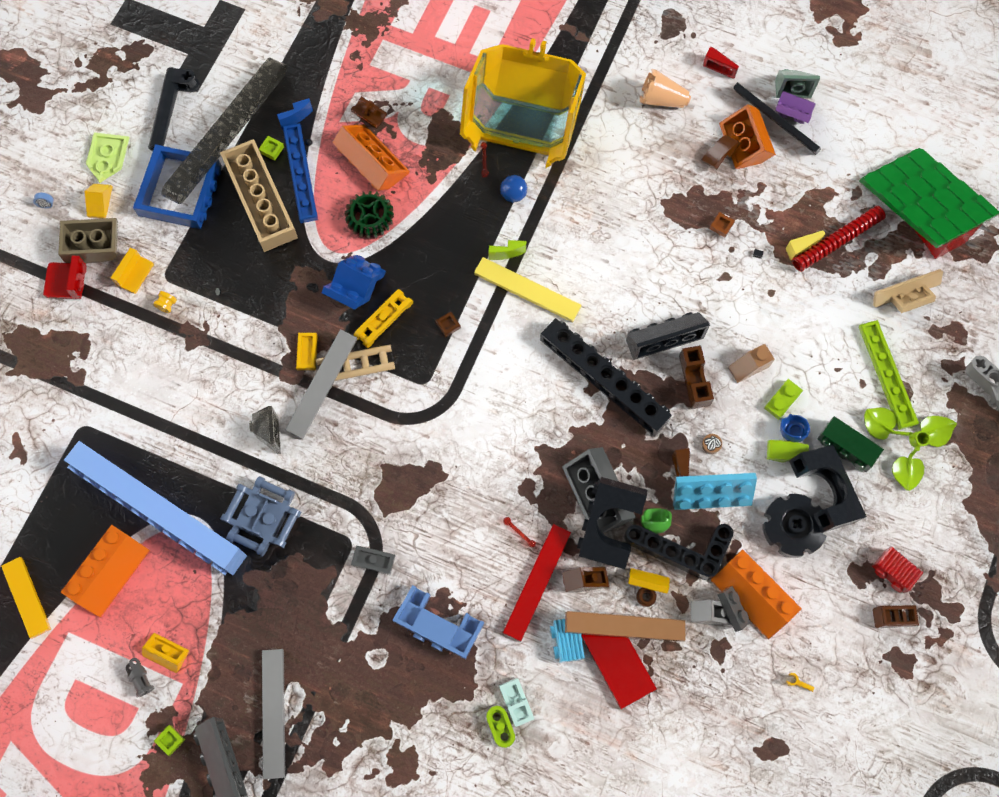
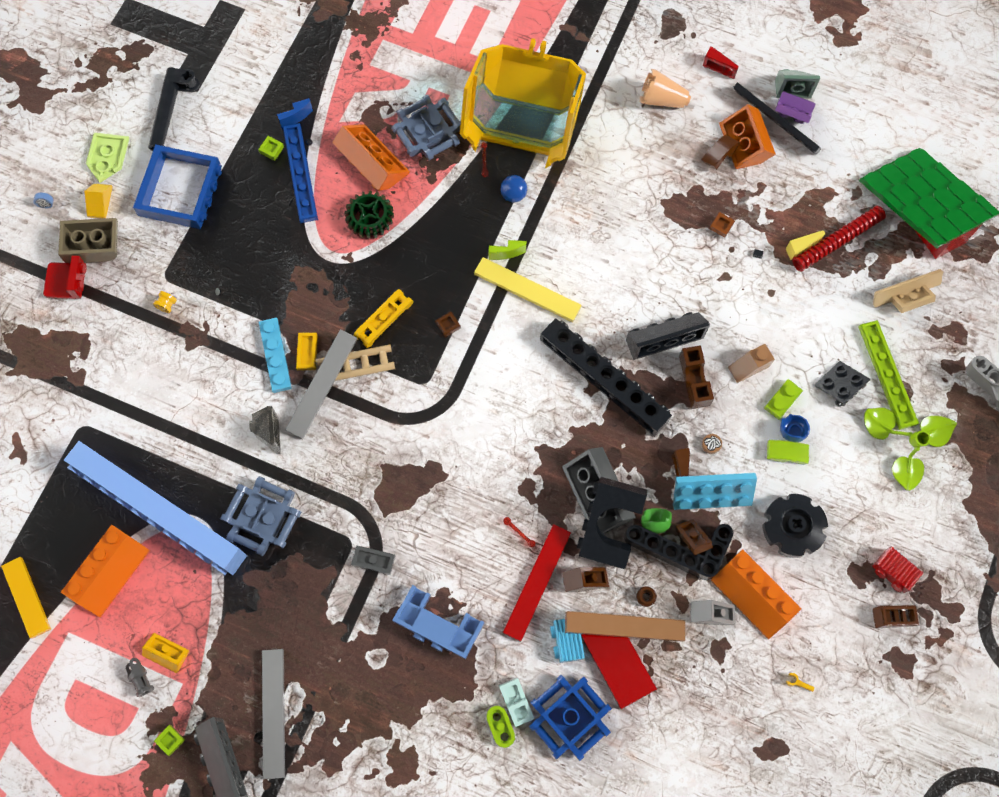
(132, 271): yellow panel -> none
(223, 131): clear smoke beam -> none
(259, 195): tan brick -> none
(275, 355): none -> medium azure plate
(354, 281): blue bracket -> none
(369, 112): reddish brown hips -> none
(427, 127): none -> sand blue brick
(570, 717): none -> blue brick
(648, 580): yellow tile -> none
(694, 537): none -> reddish brown plate
(733, 608): dark grey plate -> none
(827, 464): black arch -> none
(842, 383): none -> black hinge
(850, 444): dark green brick -> none

